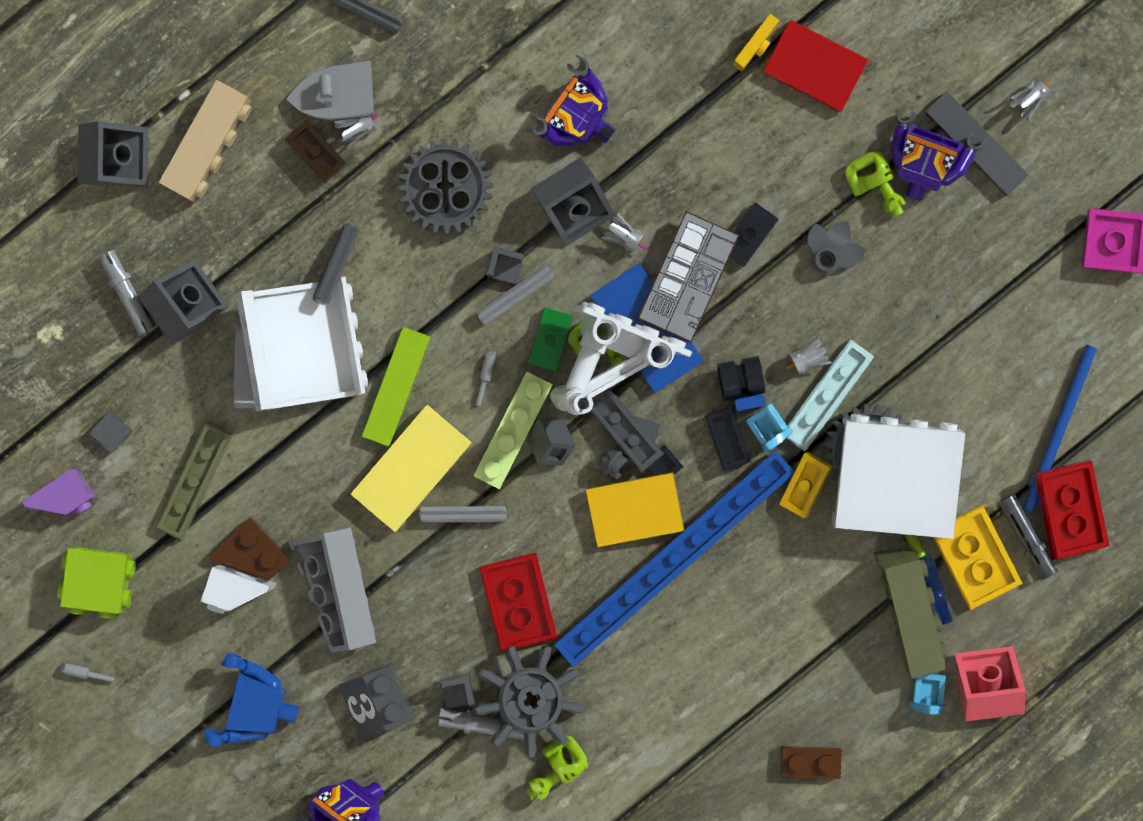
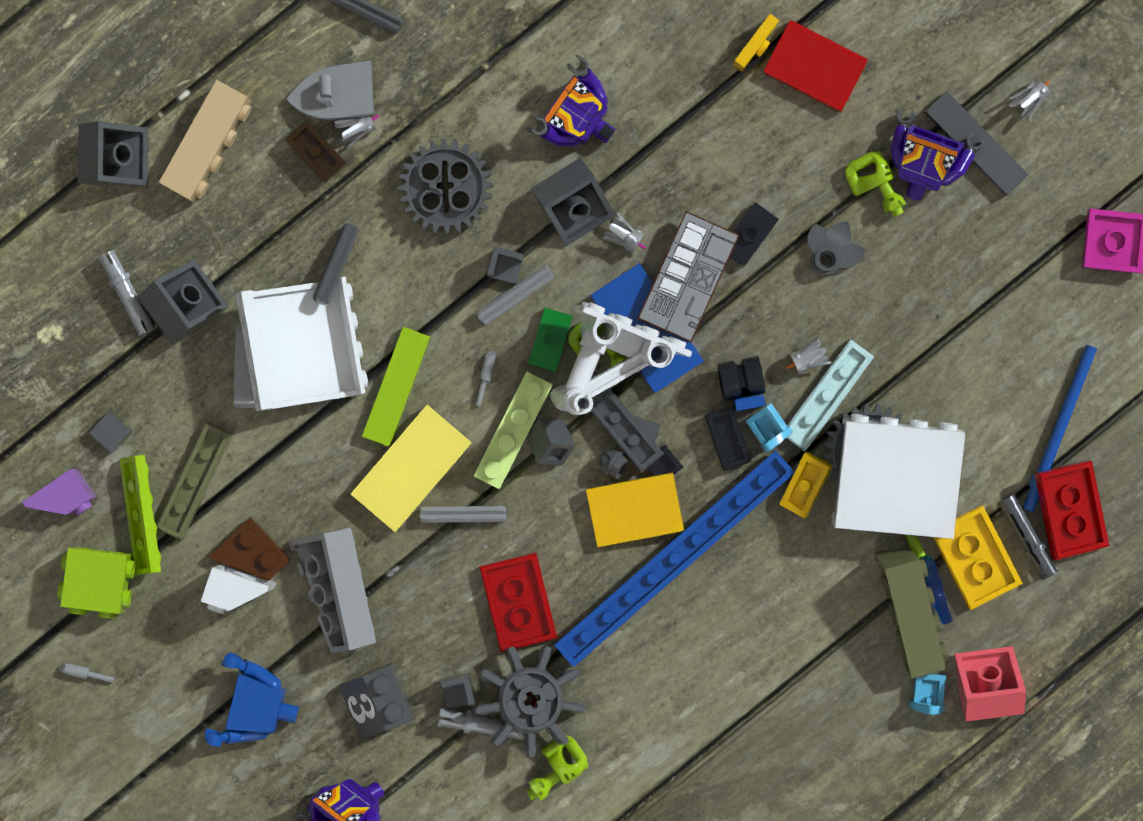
(140, 514): none -> lime plate
(811, 762): reddish brown plate -> none

